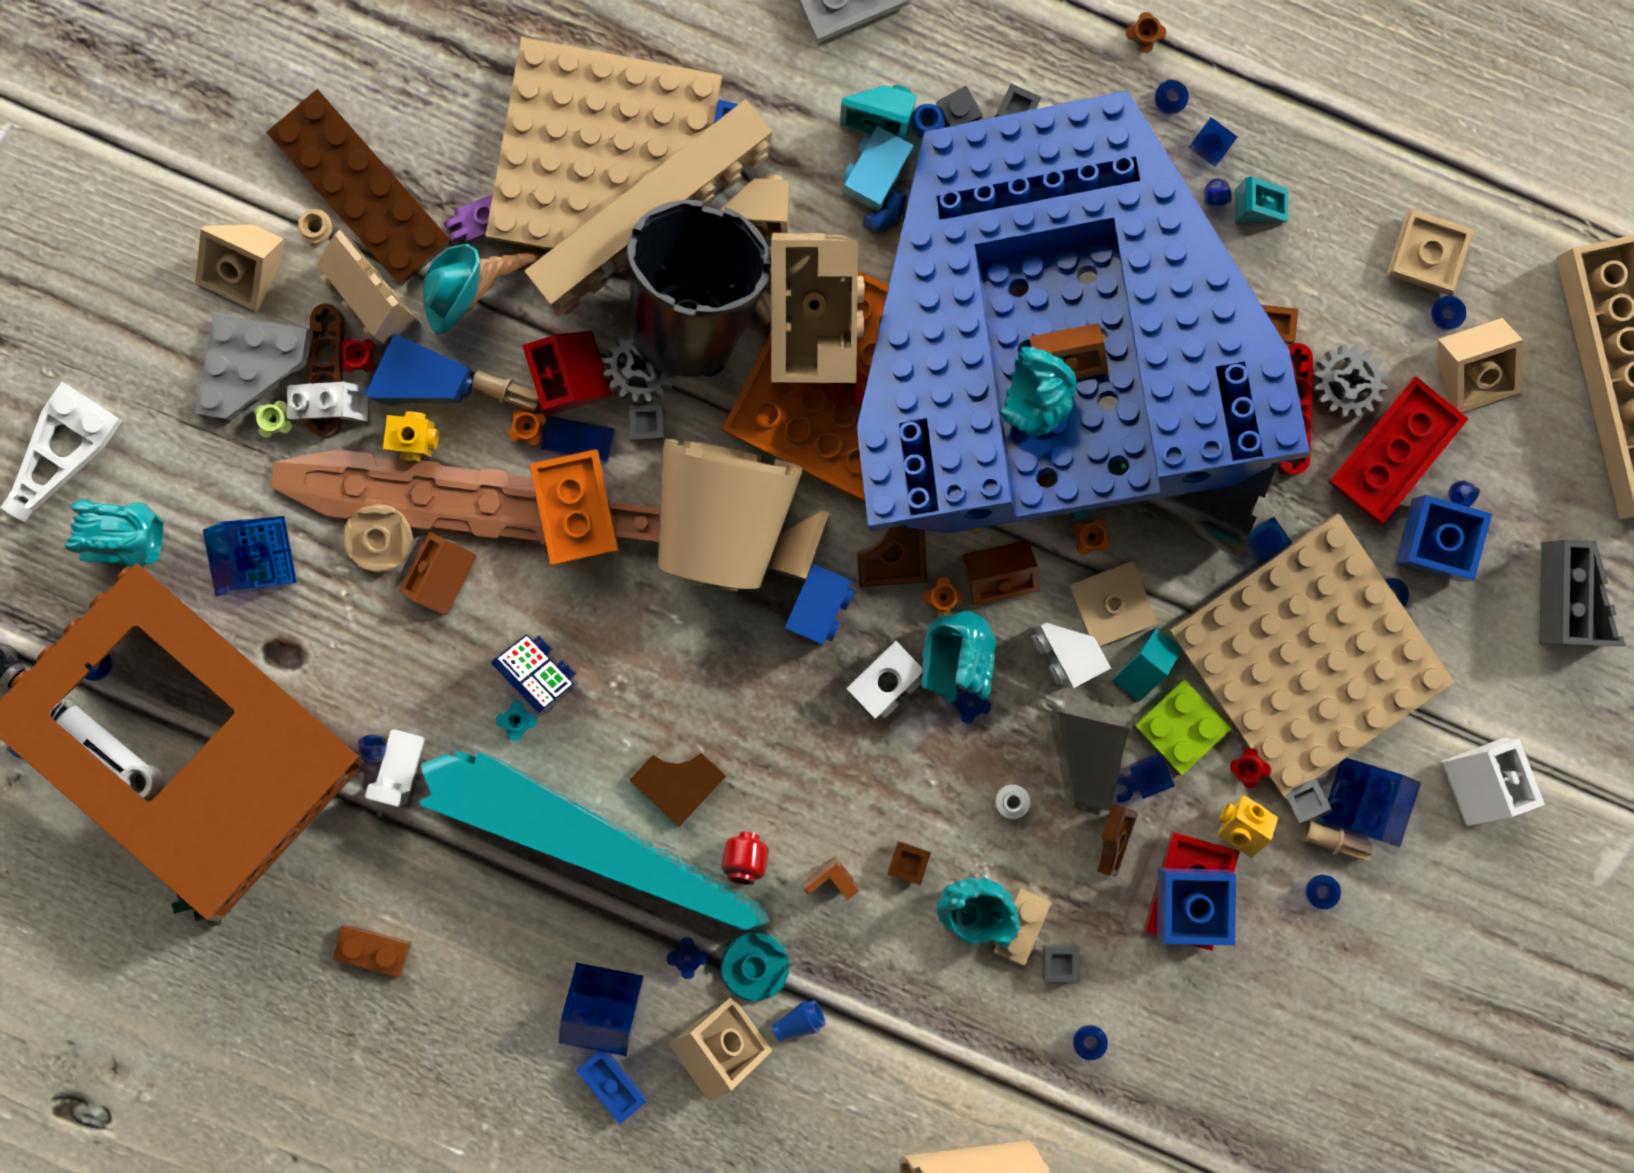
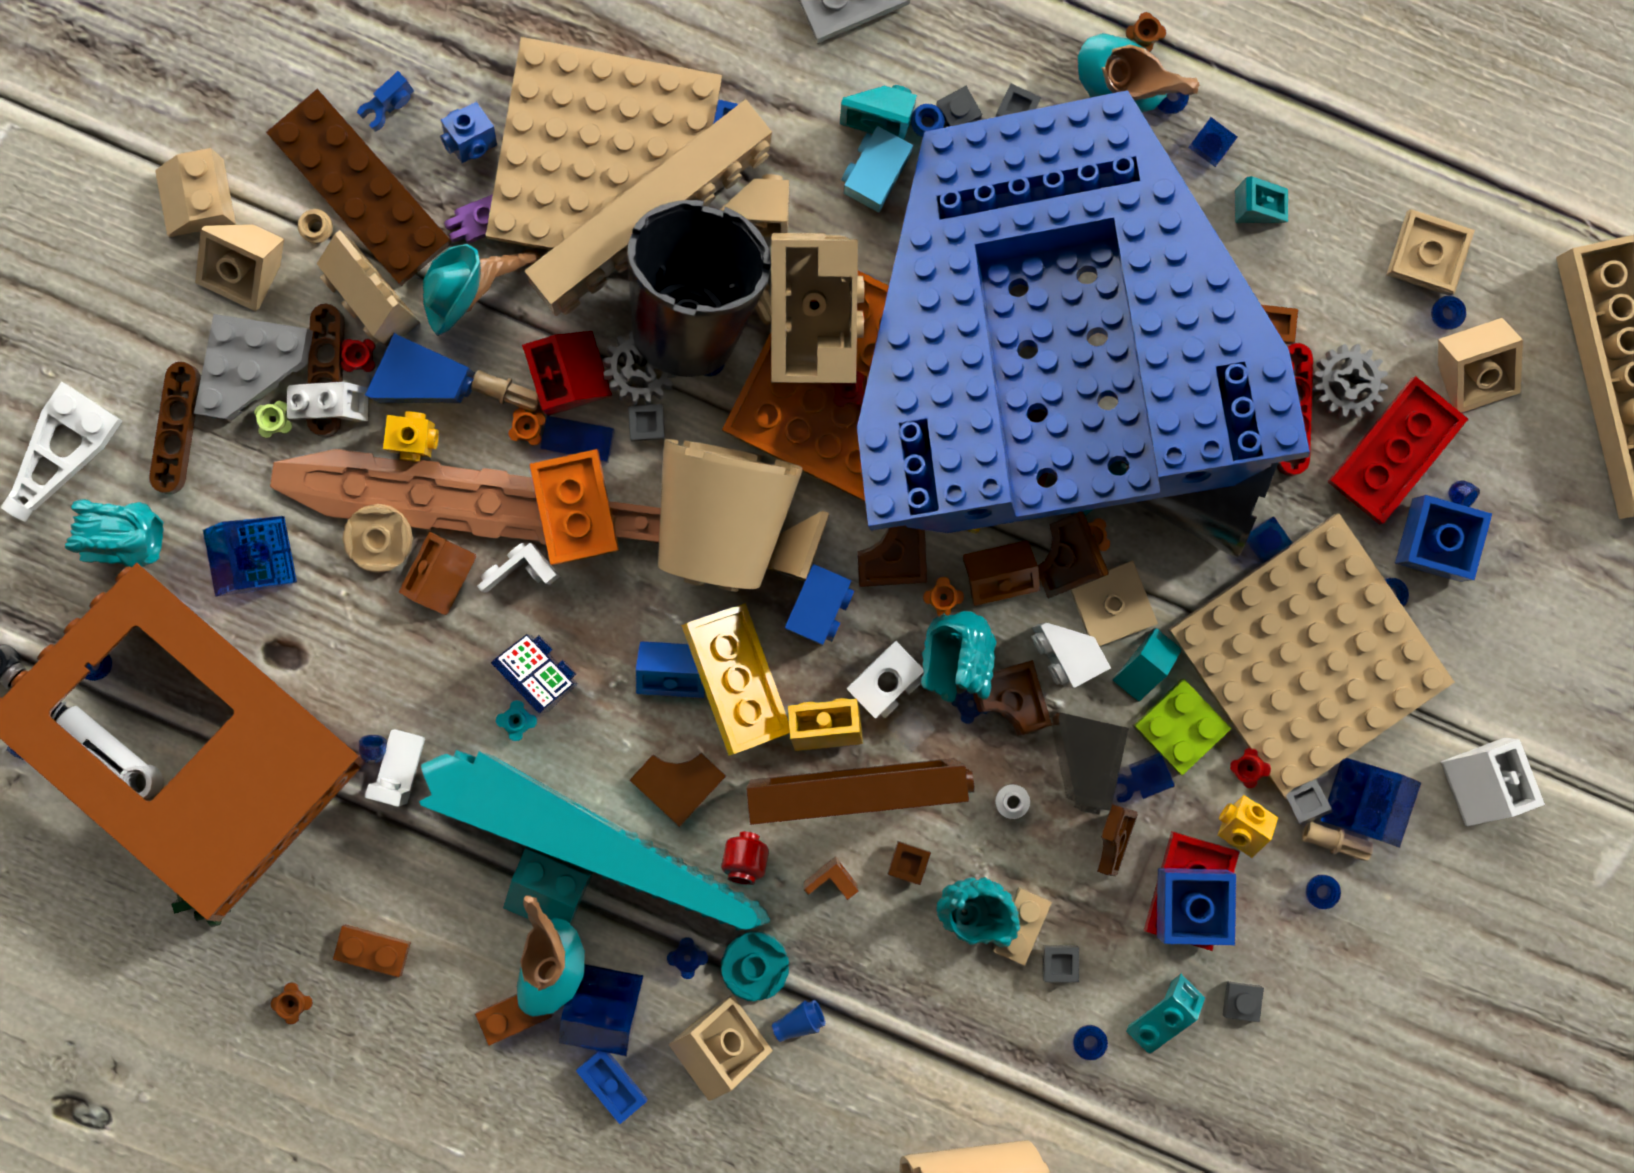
(168, 427): none -> reddish brown beam
(194, 192): none -> tan slope
(284, 1010): none -> dark orange plate
(390, 96): none -> blue plate
(468, 132): none -> blue brick
(505, 1020): none -> dark orange plate
(538, 567): none -> white bracket
(549, 964): none -> hat
(552, 881): none -> teal slope
(667, 671): none -> blue panel
(736, 679): none -> yellow piece
(825, 724): none -> yellow brick
(858, 791): none -> reddish brown window
(885, 219): blue arm -> none
(1018, 698): none -> reddish brown tile
(1039, 392): teal hair -> none
(1072, 556): none -> reddish brown tile
(1078, 347): dark orange panel -> none
(1118, 64): none -> hat
(1168, 1017): none -> teal bracket
(1217, 193): clear blue hinge -> none
(1243, 1001): none -> dark grey plate
(1575, 596): dark grey wedge -> none

